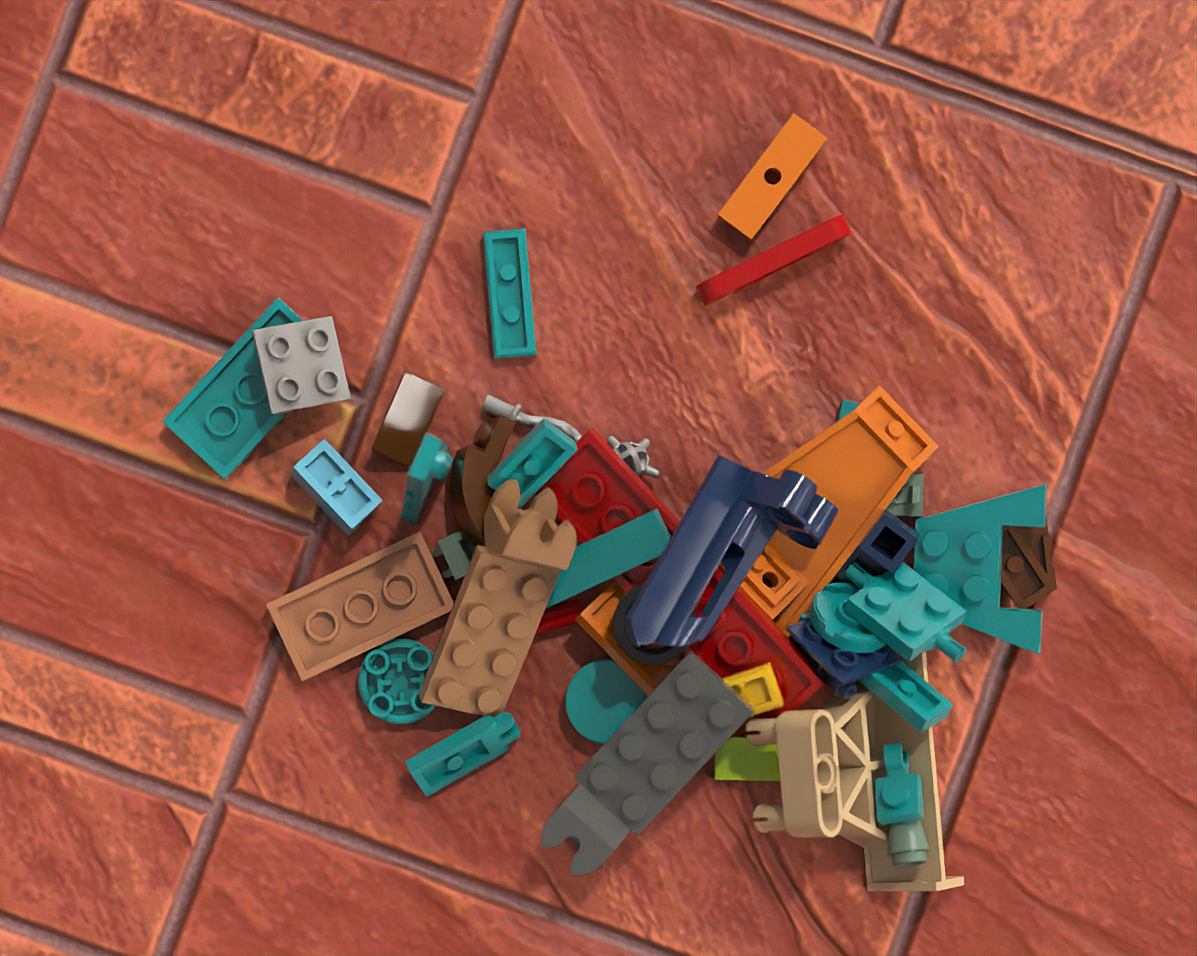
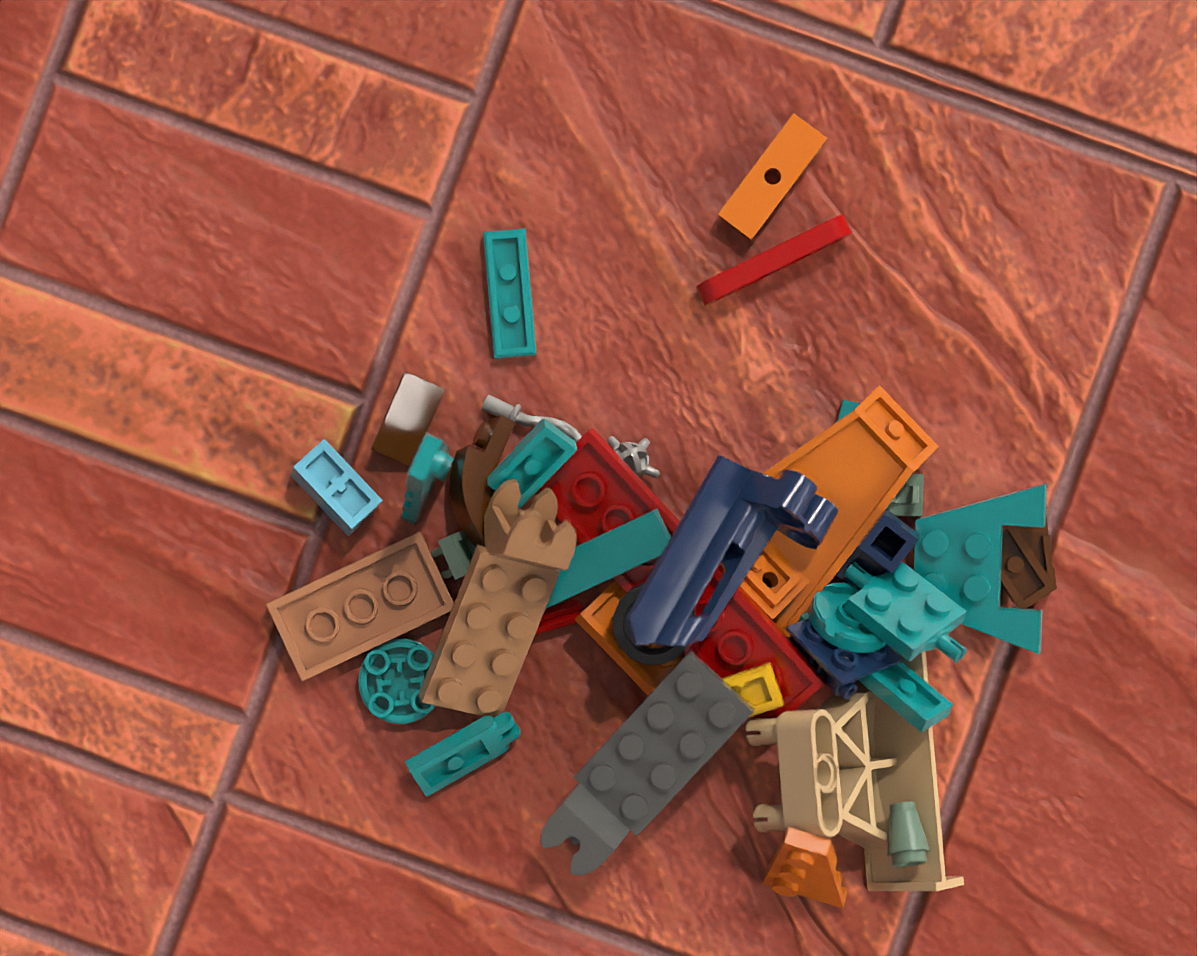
(229, 406): teal plate -> none
(301, 365): light grey hinge -> none
(601, 699): teal tile -> none
(742, 761): lime tile -> none
(806, 868): none -> orange wing
(900, 794): teal plate -> none

